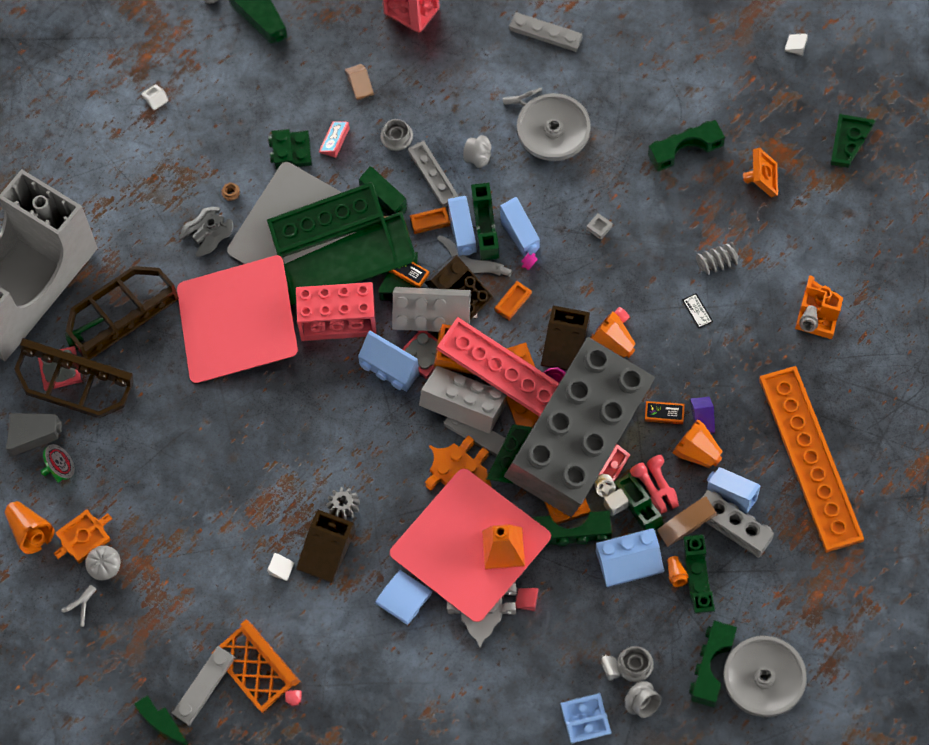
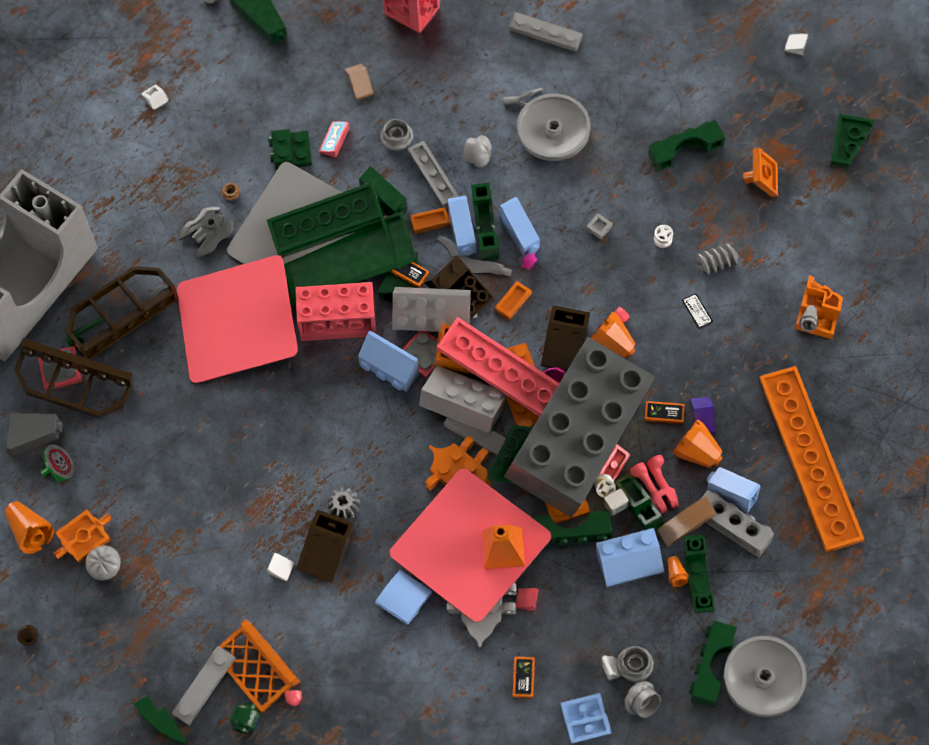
(27, 635): none -> dark brown tile
(83, 599): light grey plant -> none
(244, 718): none -> dark green head
(523, 677): none -> tile
(665, 232): none -> white wheel

